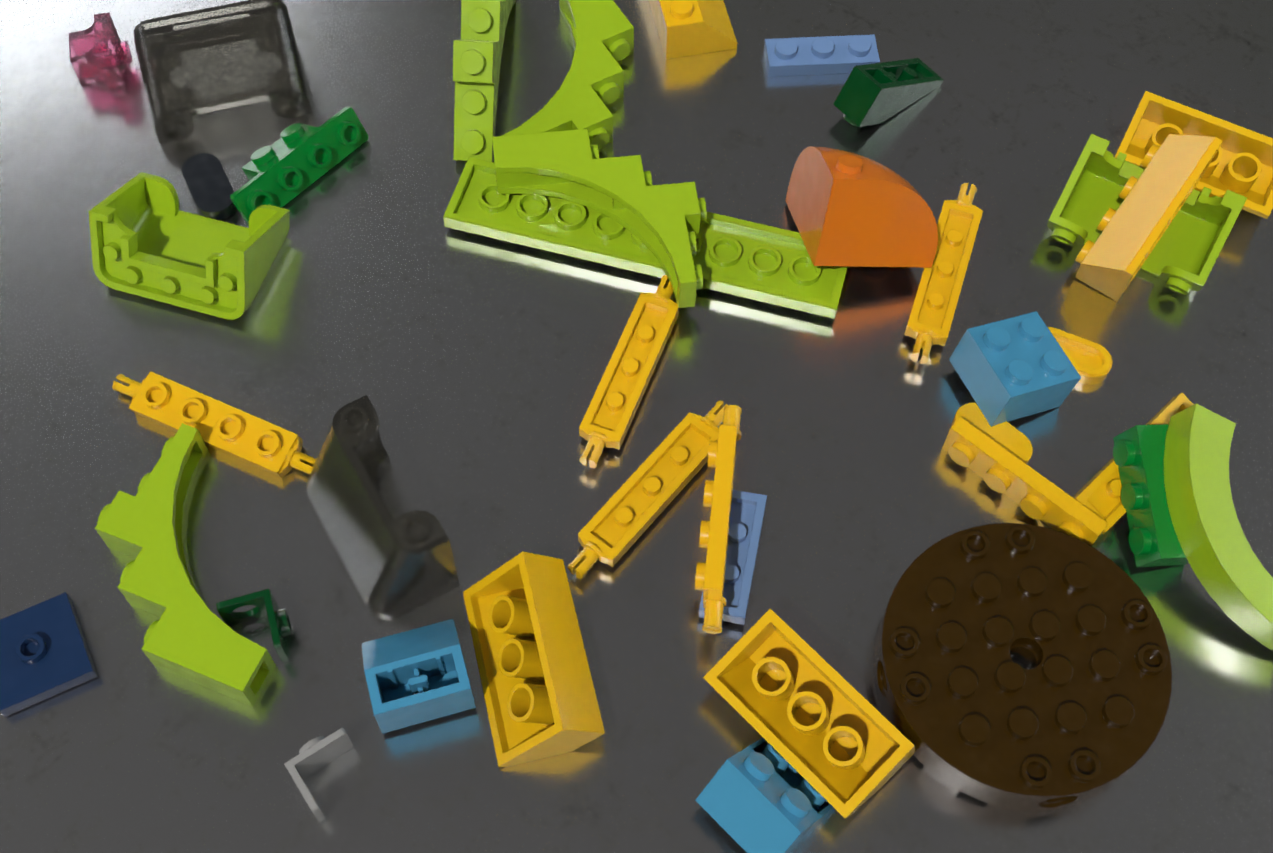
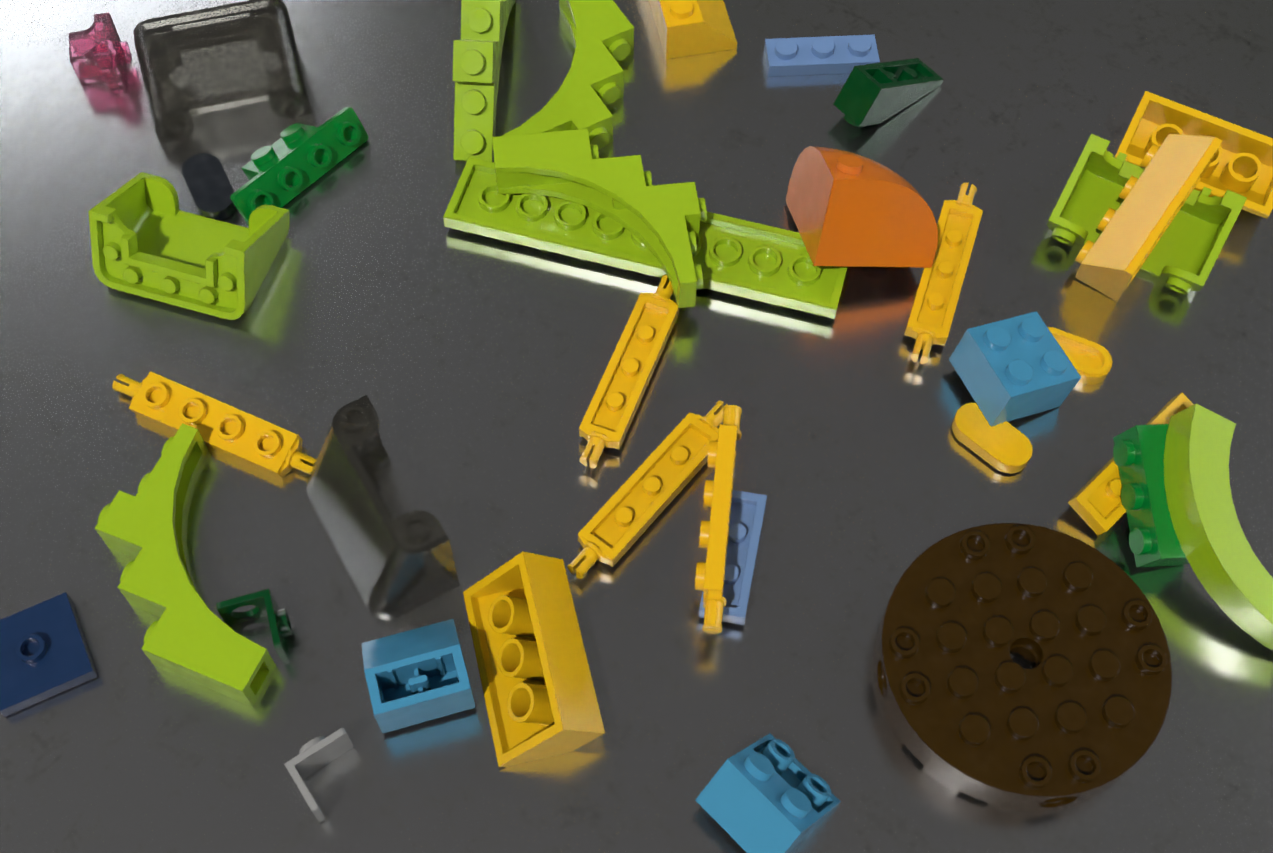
(810, 714): yellow slope -> none
(1021, 483): yellow plate -> none

